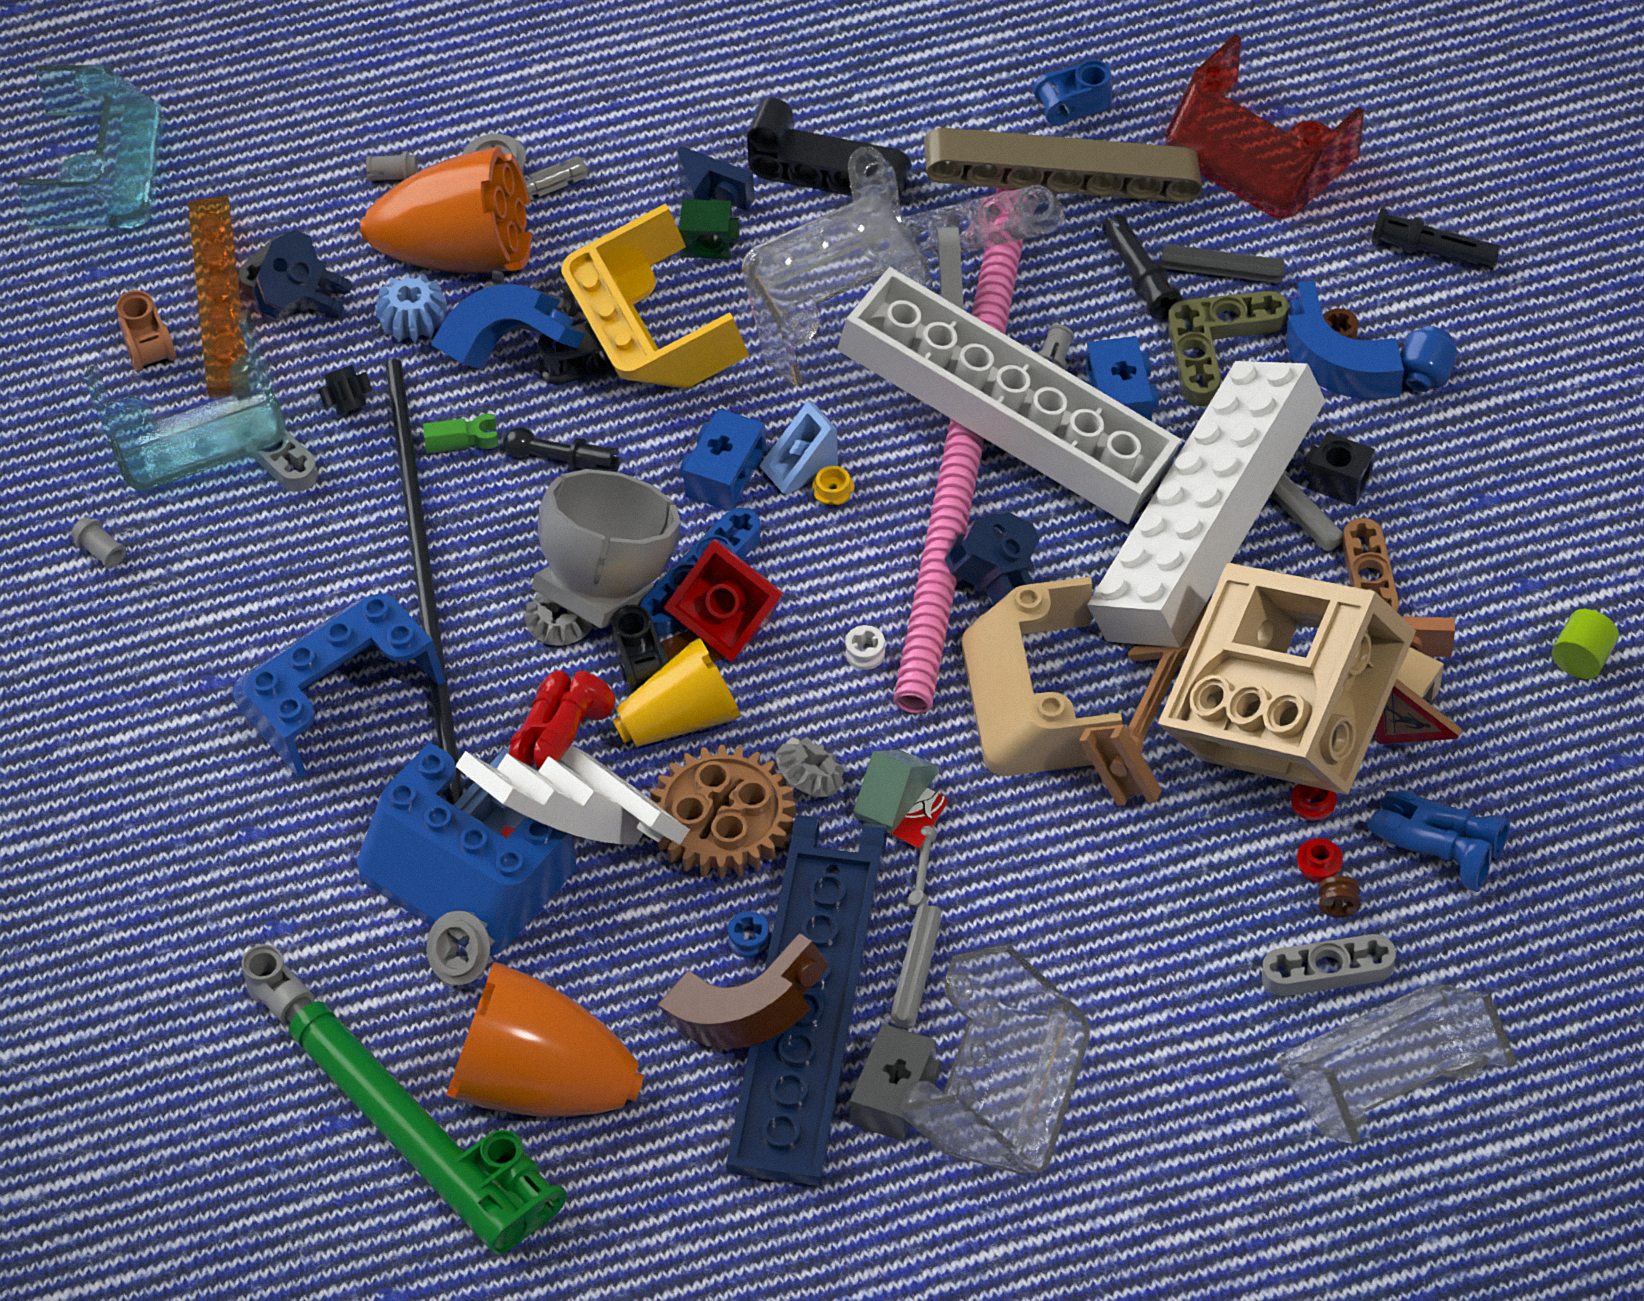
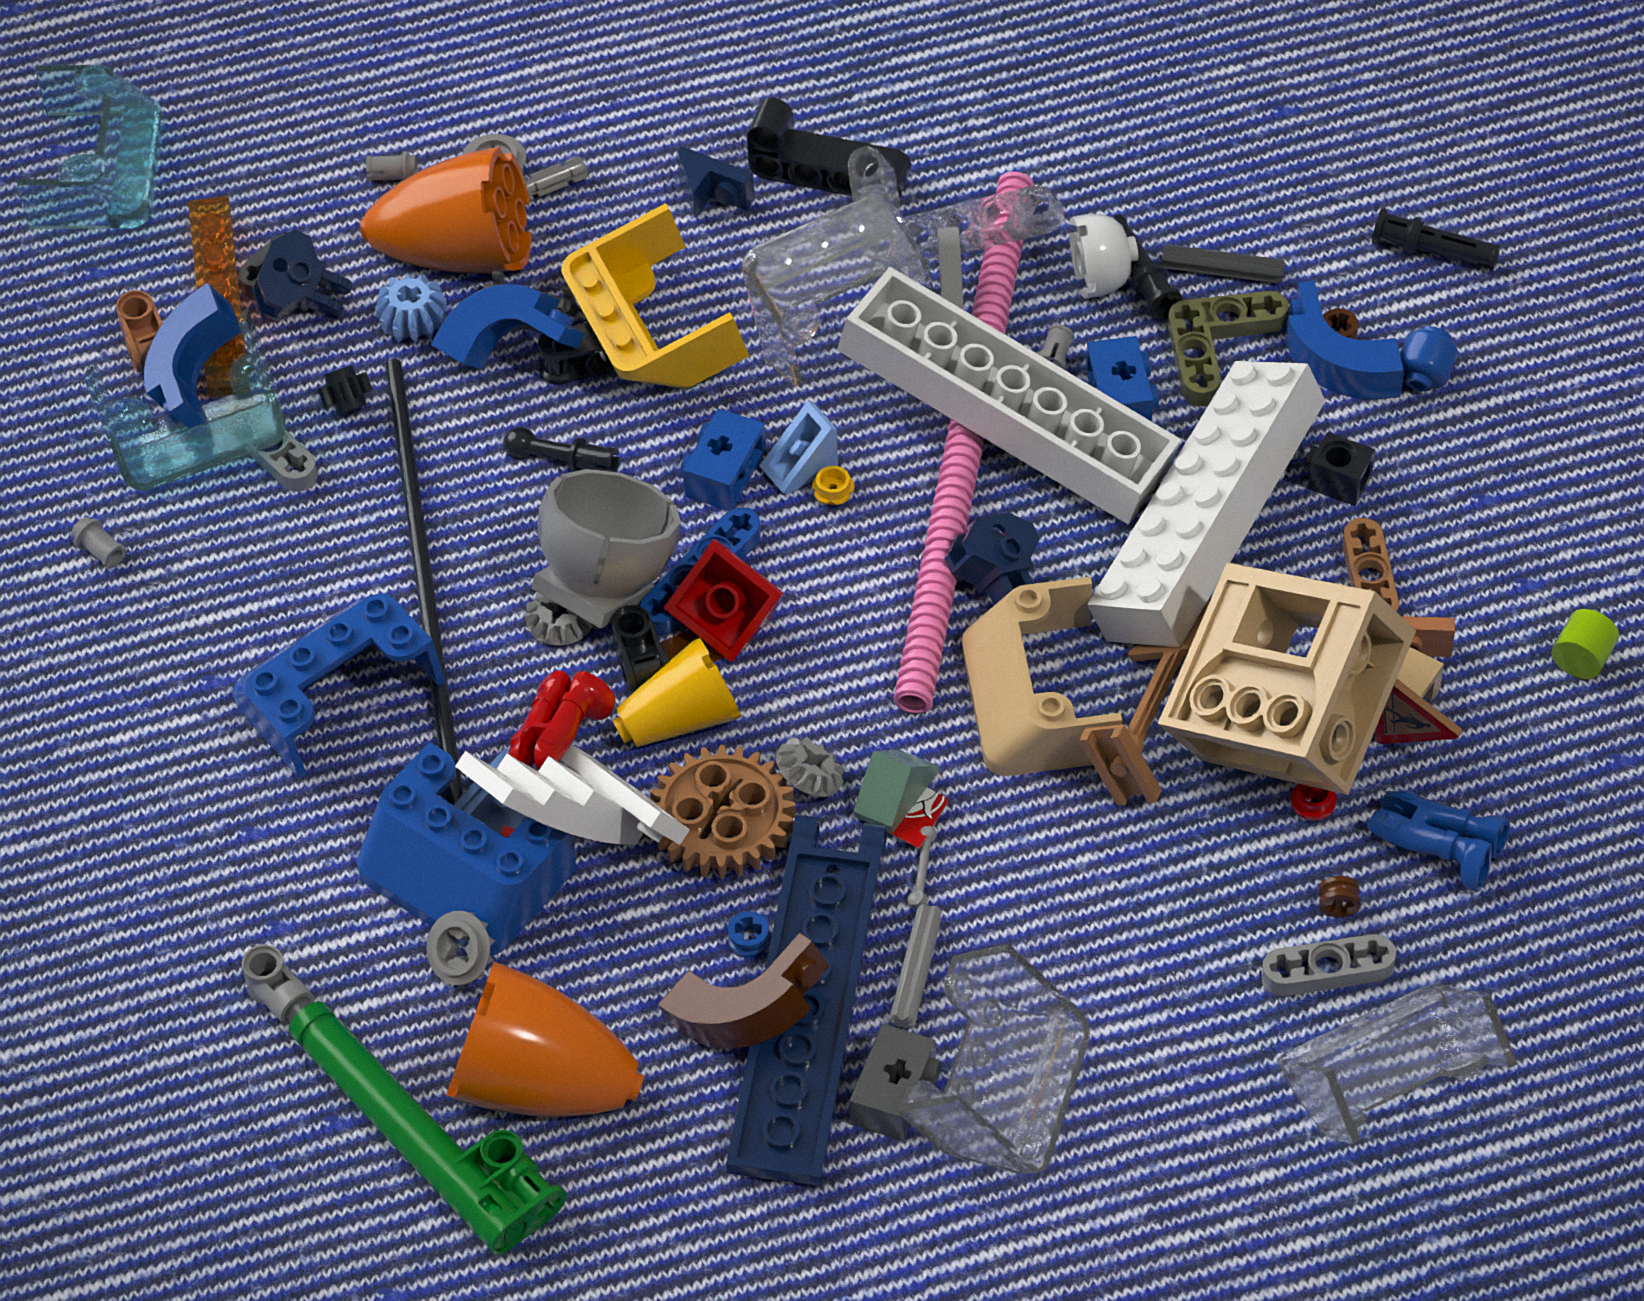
(182, 348): none -> blue arch
(460, 434): bright green bar -> none
(708, 228): dark green brick -> none
(857, 639): white bush -> none
(1062, 164): dark tan beam -> none
(1077, 91): blue piece -> none
(1101, 253): none -> white cylinder
(1249, 154): clear red windscreen -> none
(1307, 514): light grey axle -> none
(1315, 869): red plate -> none

